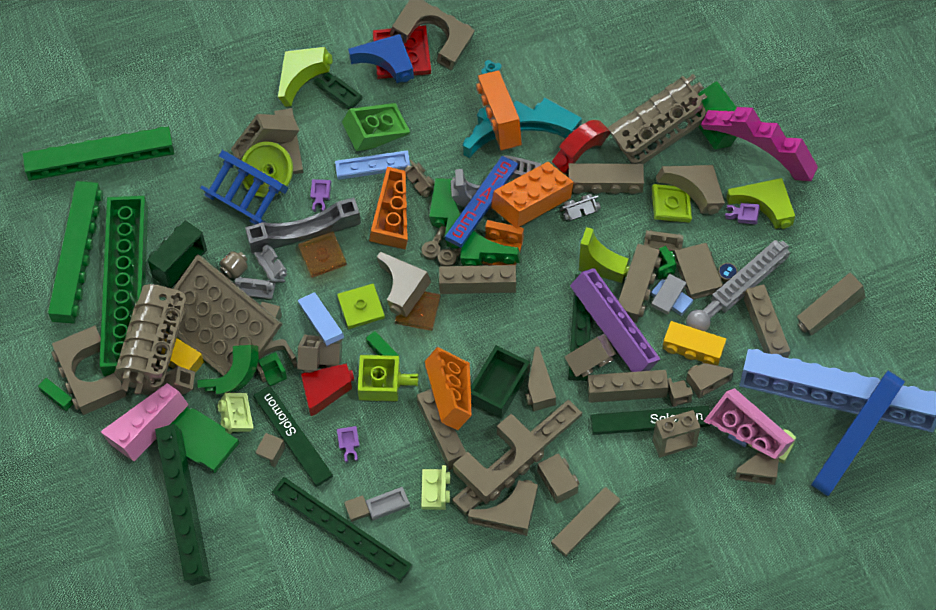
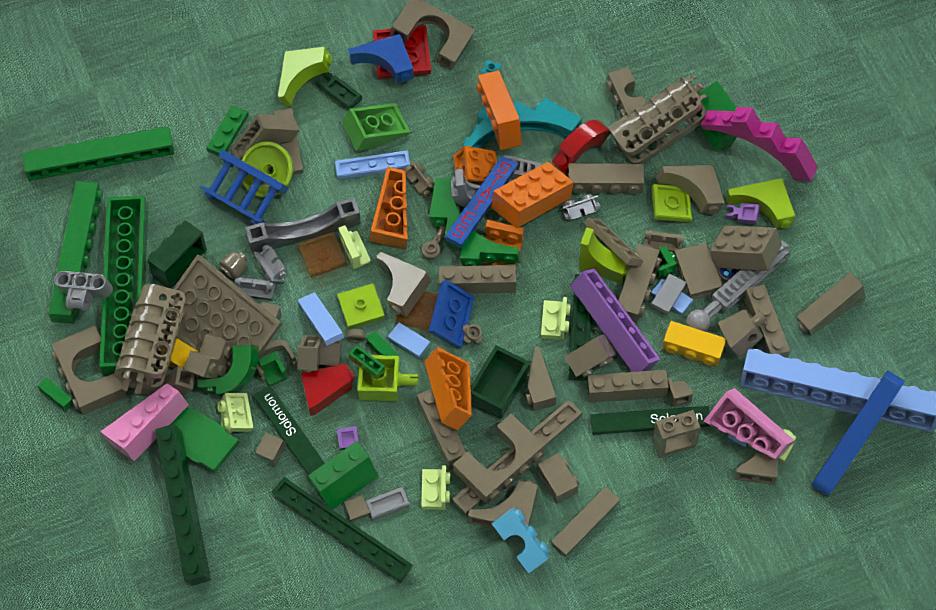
(78, 295): none -> light grey beam
(211, 358): none -> dark tan brick
(227, 130): none -> green plate
(320, 191): medium lavender plate -> none
(343, 475): none -> green slope
(354, 247): none -> yellowish green bracket
(355, 335): none -> dark tan tile
(367, 362): none -> green piece
(409, 340): none -> light blue tile
(448, 257): dark tan plate -> none
(451, 314): none -> blue plate
(475, 163): none -> orange bracket
(476, 329): none -> dark tan plate
(513, 523): none -> medium azure arch
(554, 319): none -> yellowish green bracket
(614, 242): none -> dark tan tile
(620, 83): none -> dark tan arch
(707, 378): dark tan slope -> none
(742, 330): none -> dark tan torso
(746, 247): none -> dark tan brick

